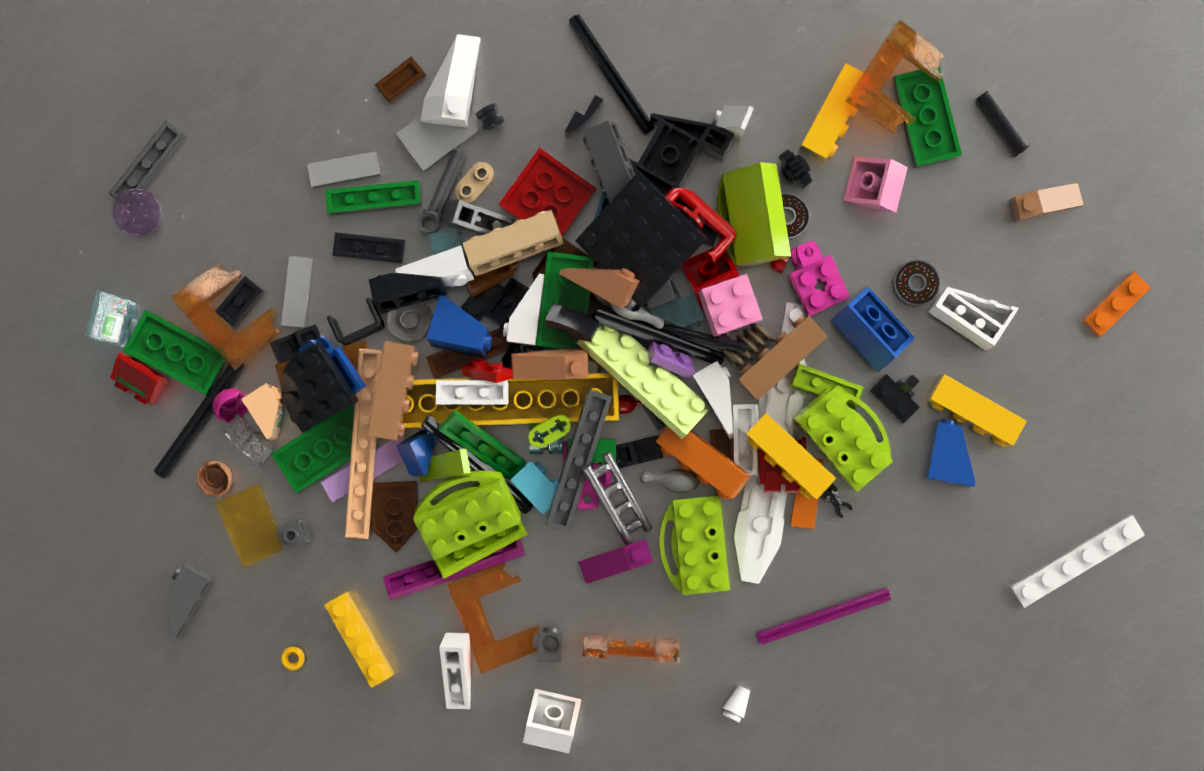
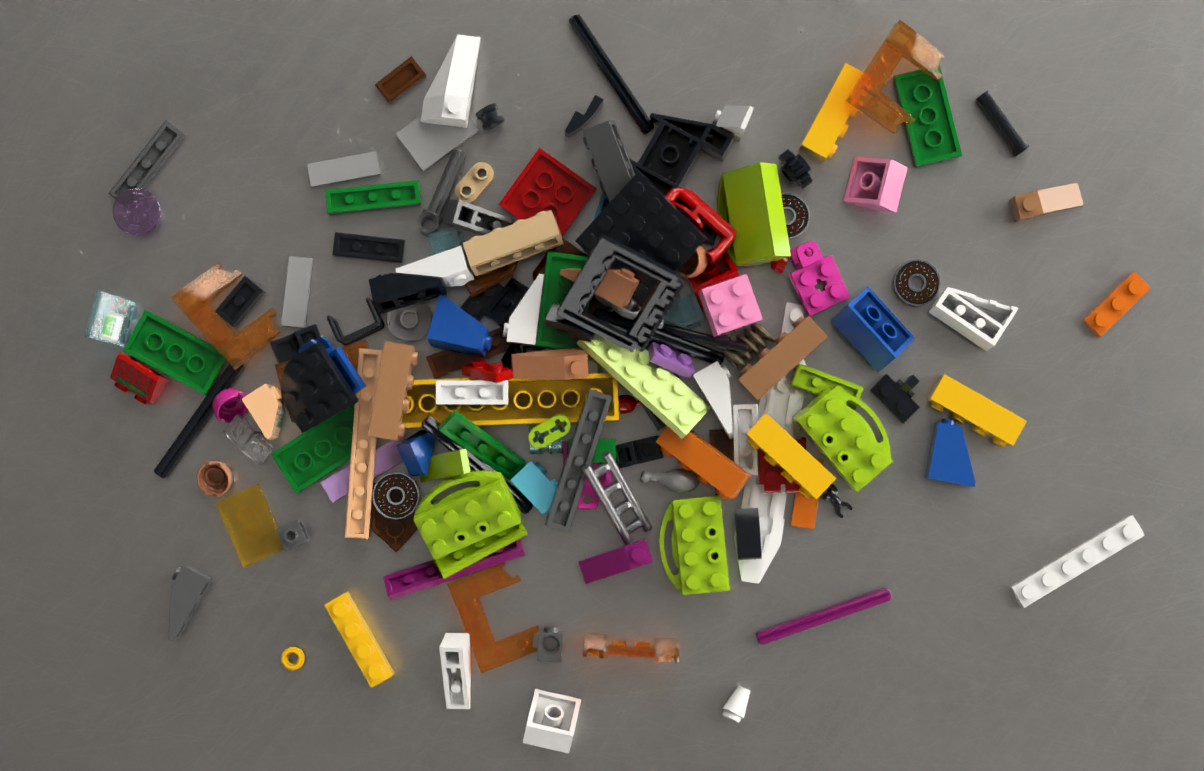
(382, 492): none -> tile
(590, 278): none -> black hinge
(695, 264): none -> nougat hair
(748, 534): none -> black slope

